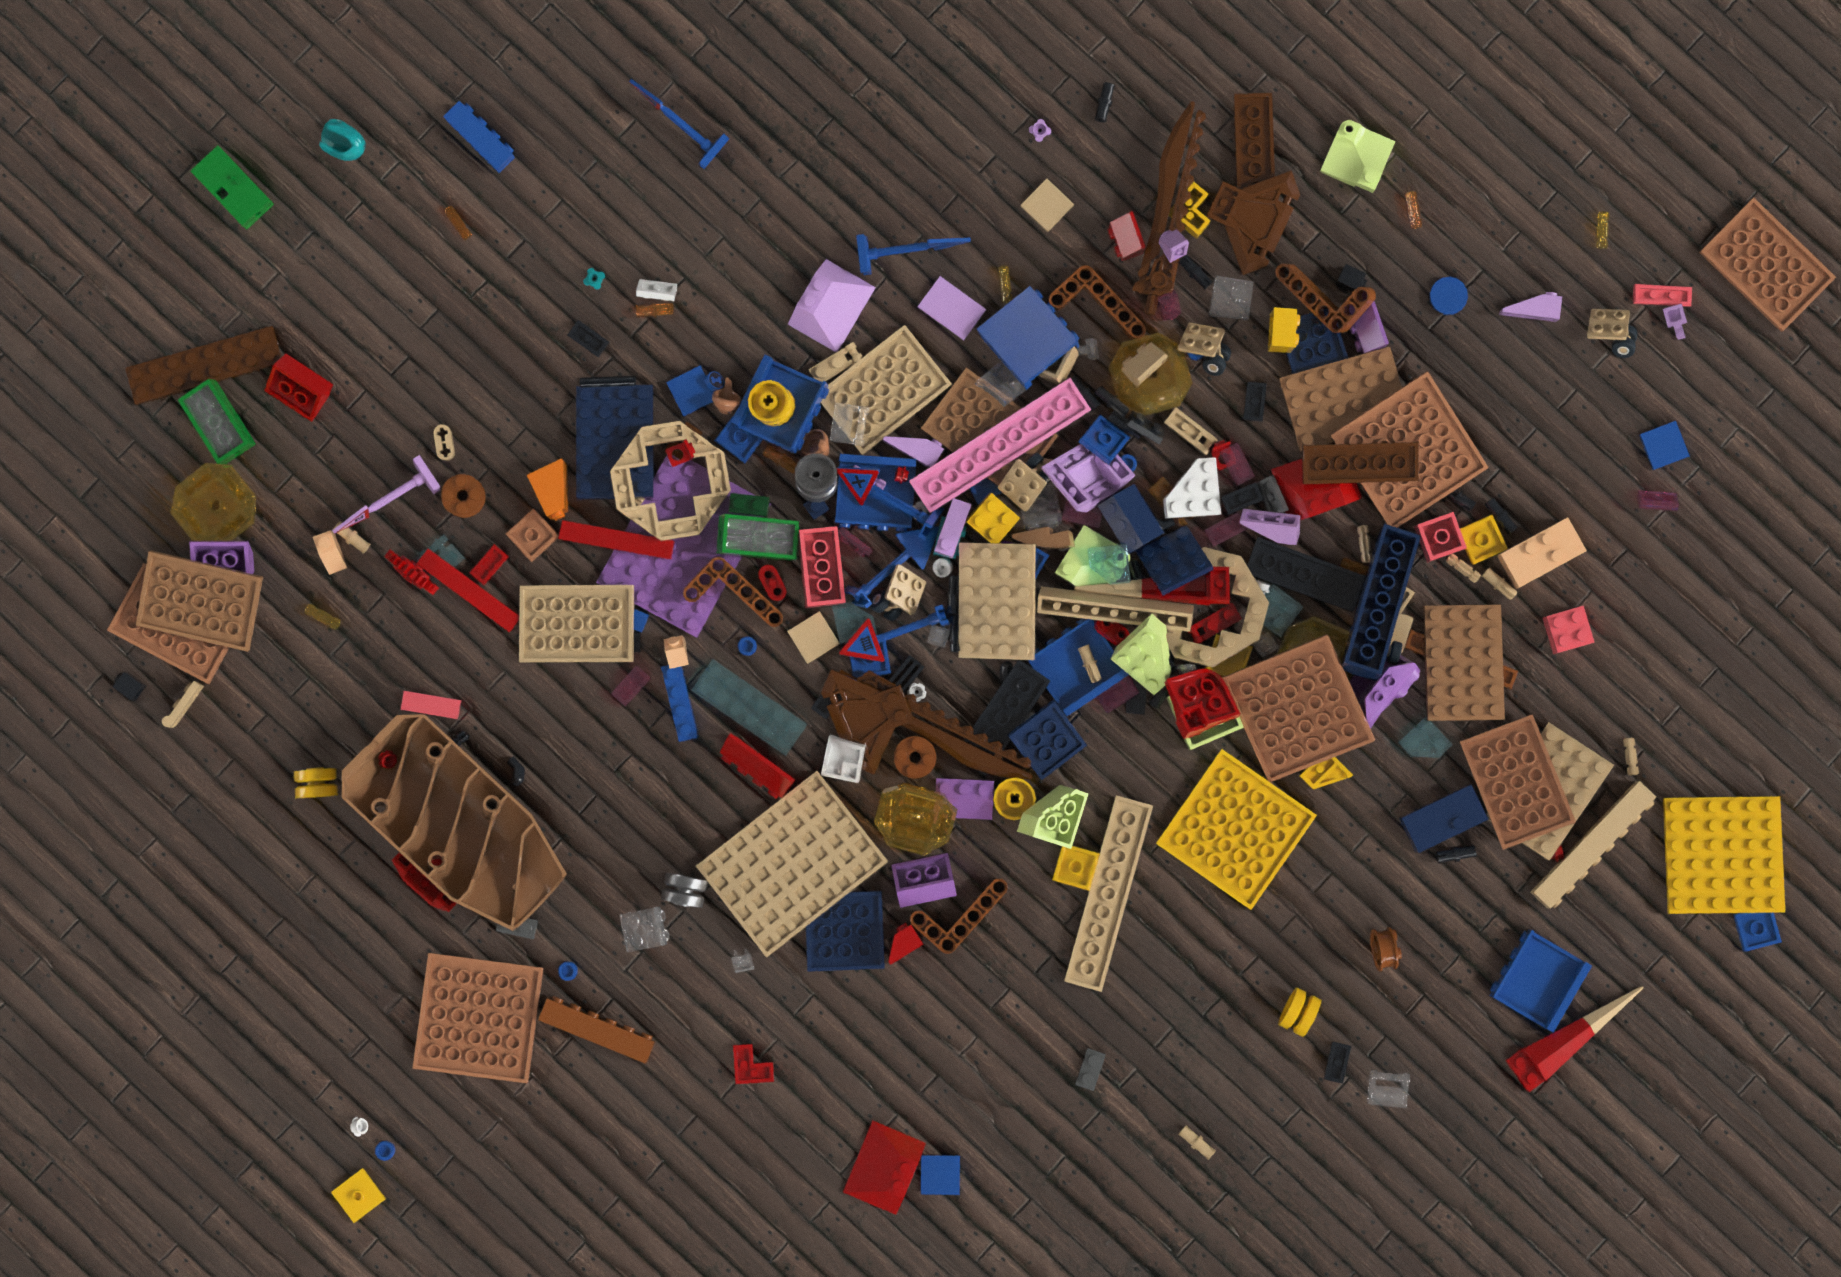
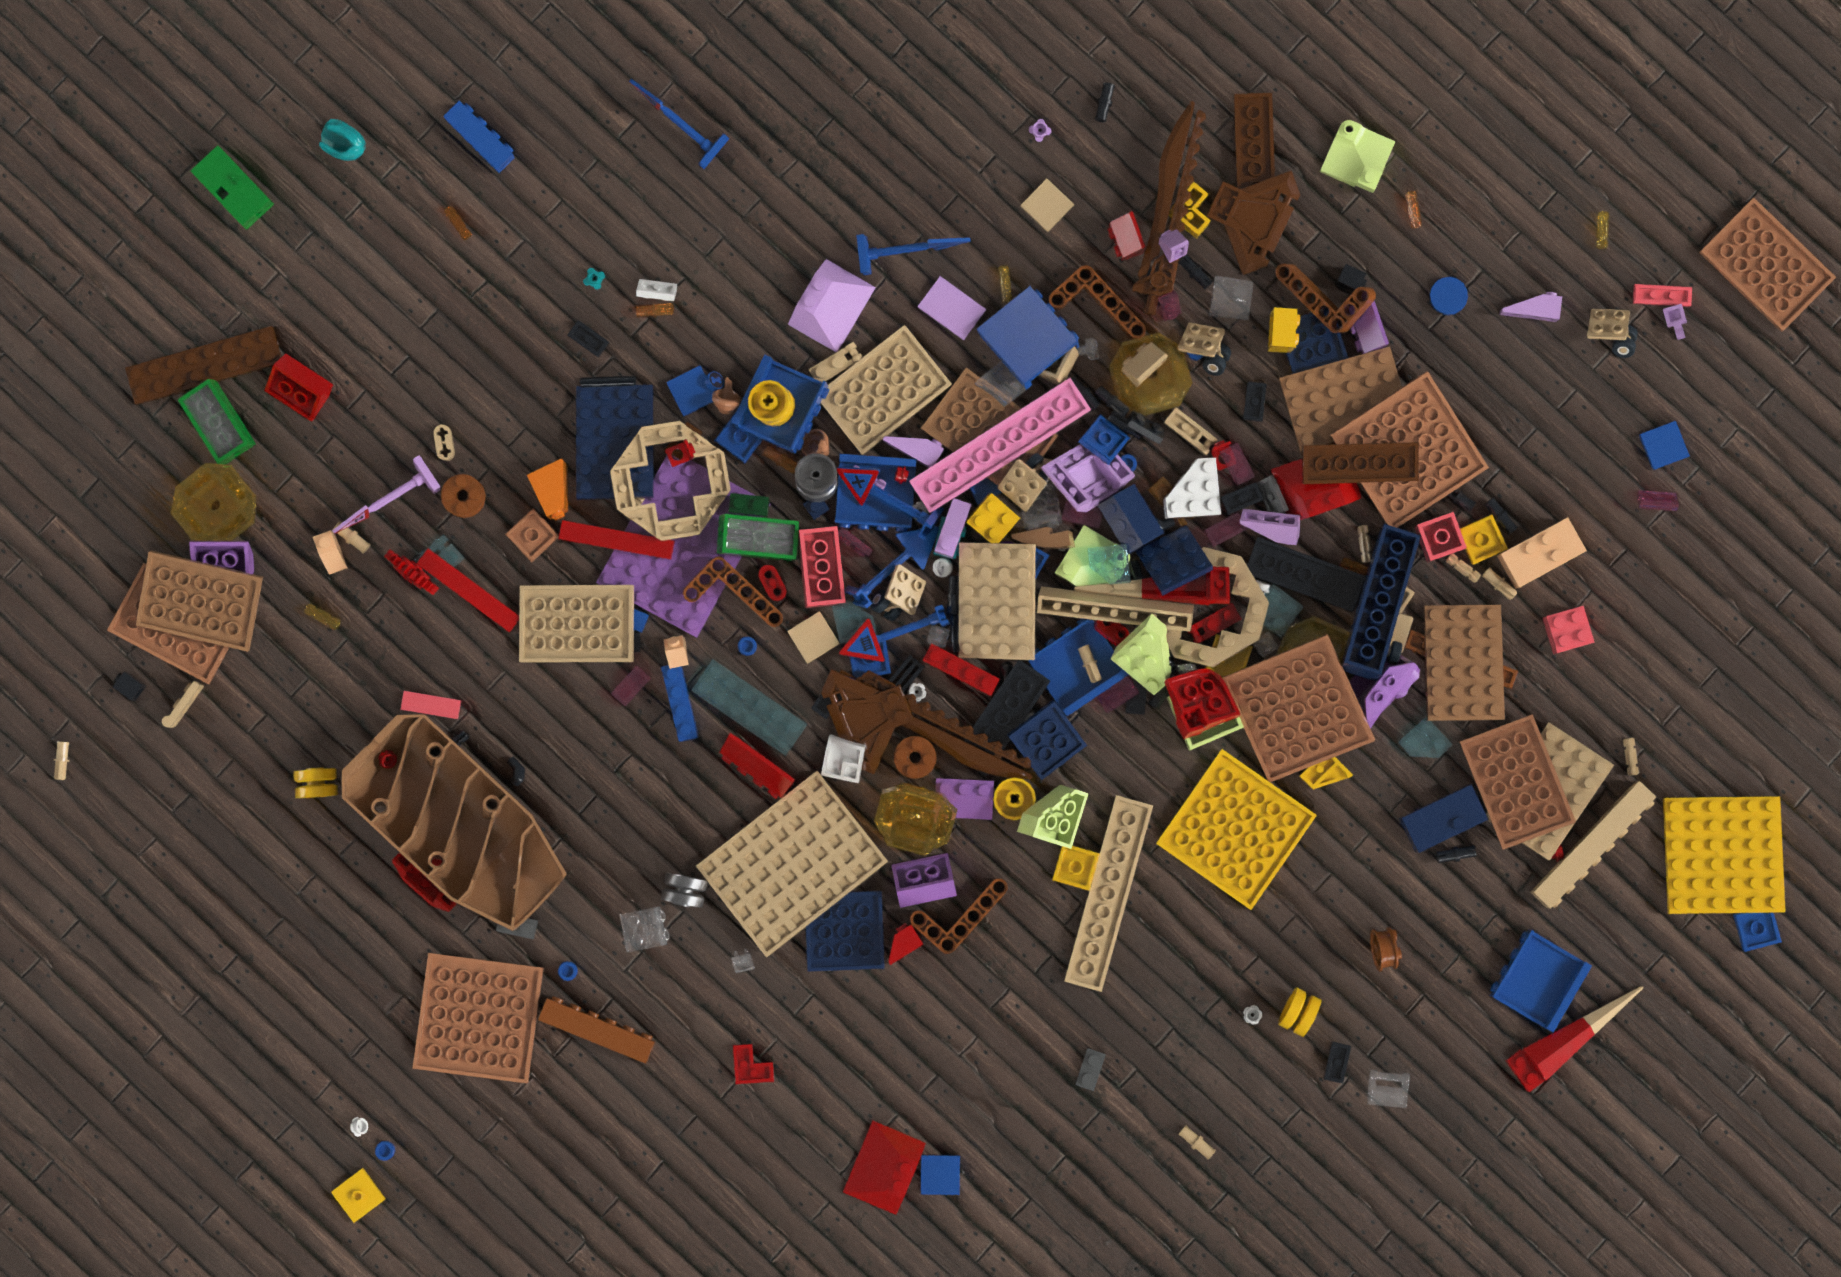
(61, 760): none -> tan axle
(489, 564): red plate -> none
(843, 421): clear plate -> none
(961, 670): none -> red brick
(1247, 1014): none -> white plate

